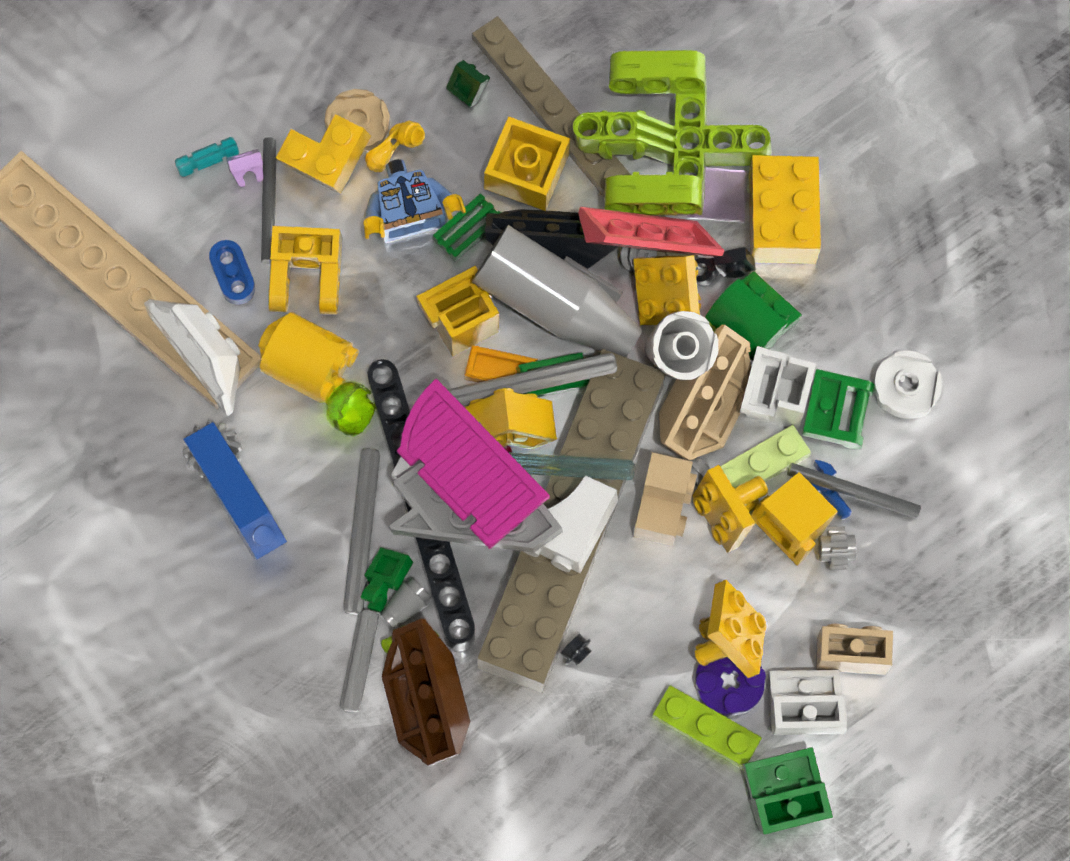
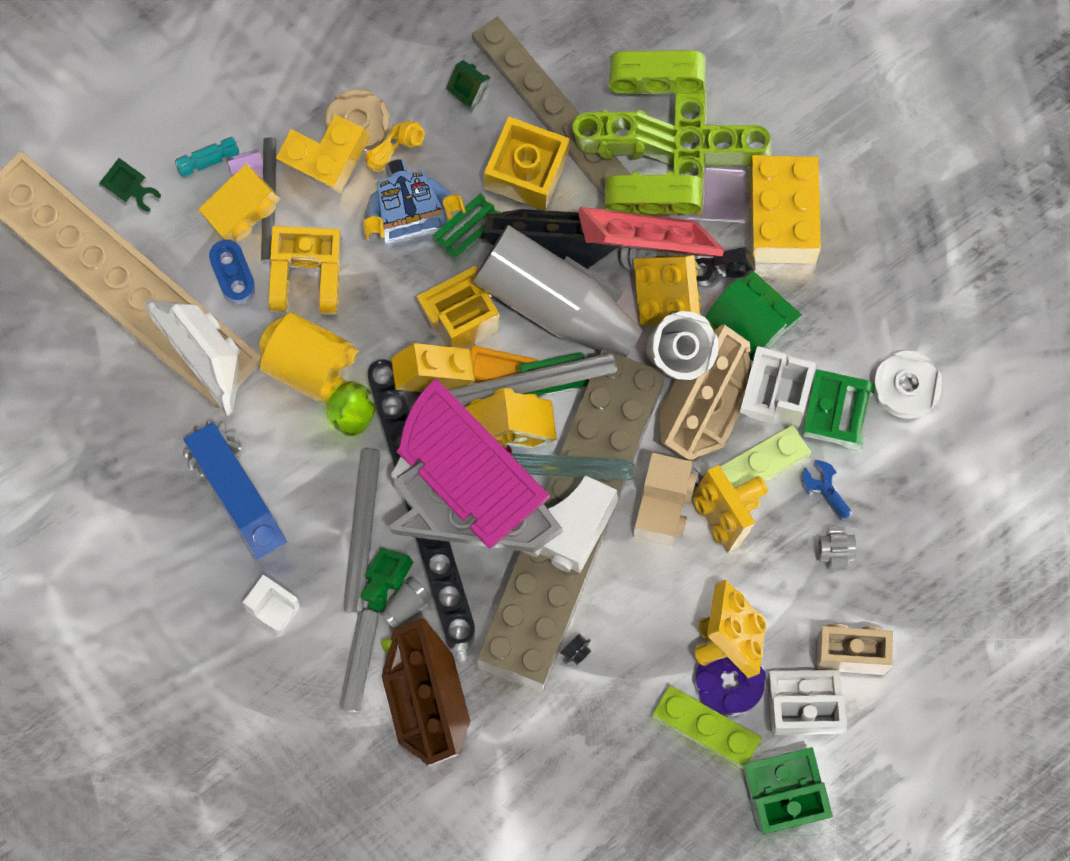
(126, 184): none -> dark green plate
(240, 204): none -> yellow brick
(271, 604): none -> white panel
(423, 363): none -> yellow brick
(794, 517): yellow plate -> none
(855, 490): dark grey bar -> none

